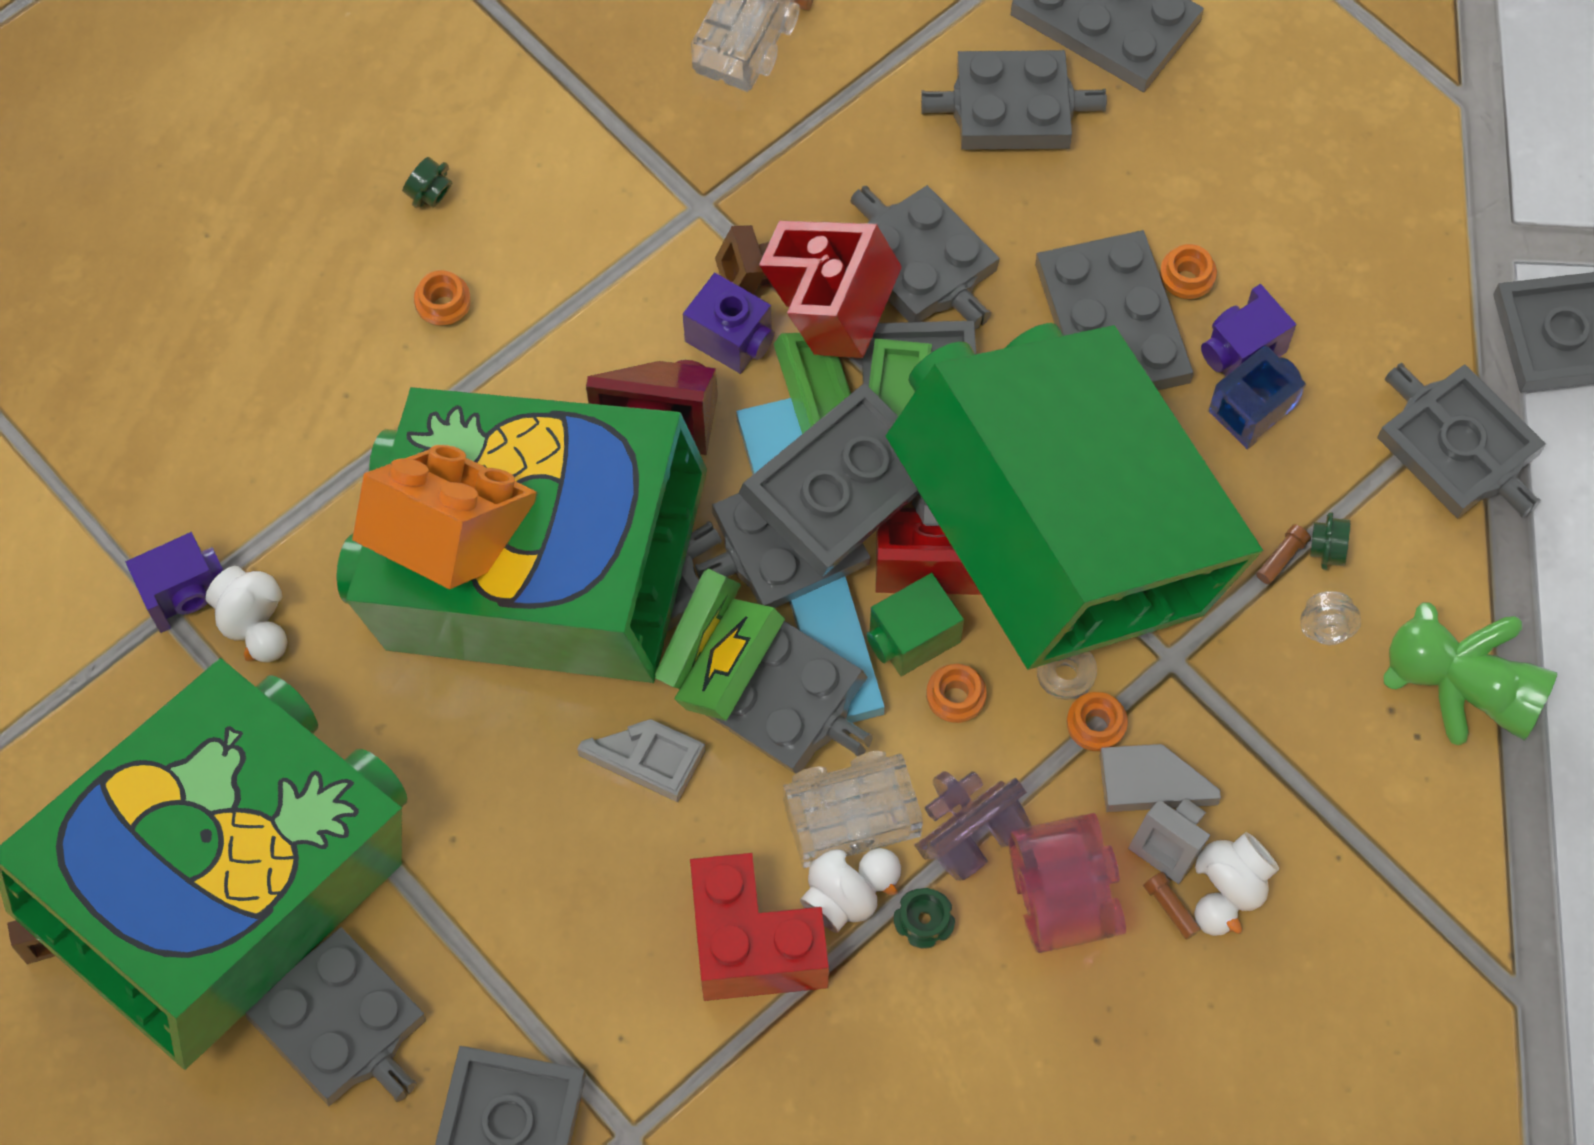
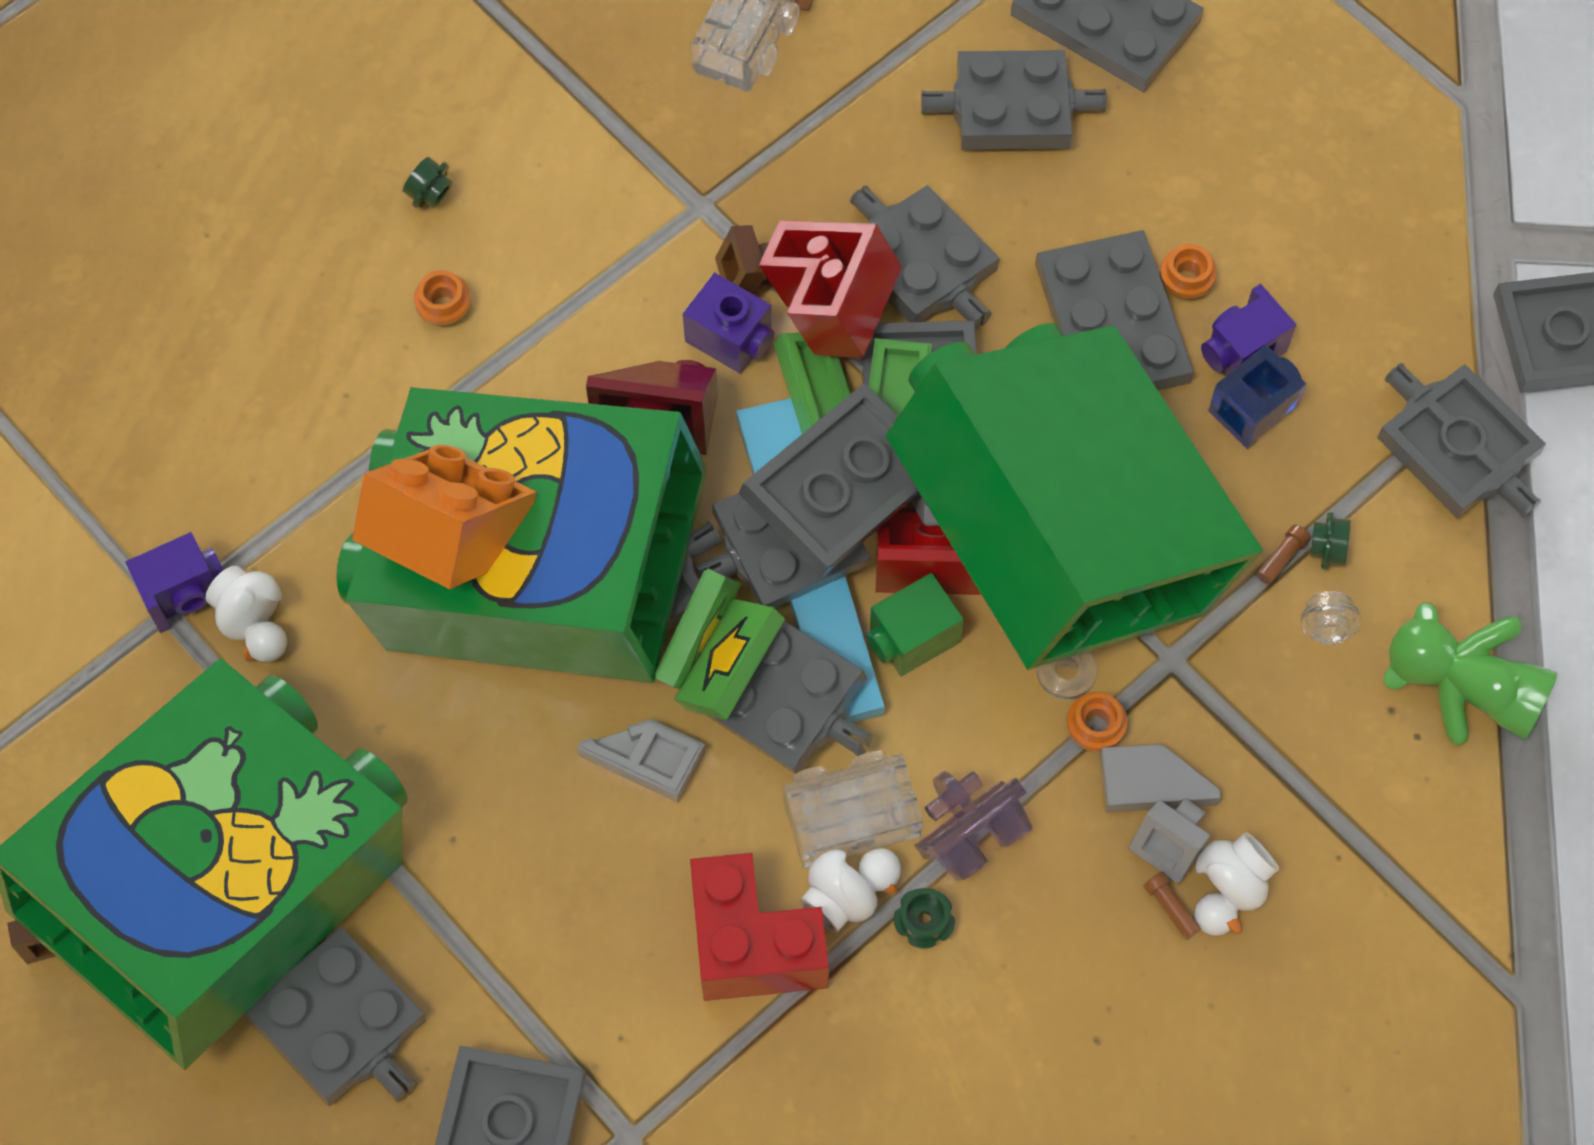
(958, 677): orange plate -> none
(1066, 883): clear pink brick -> none

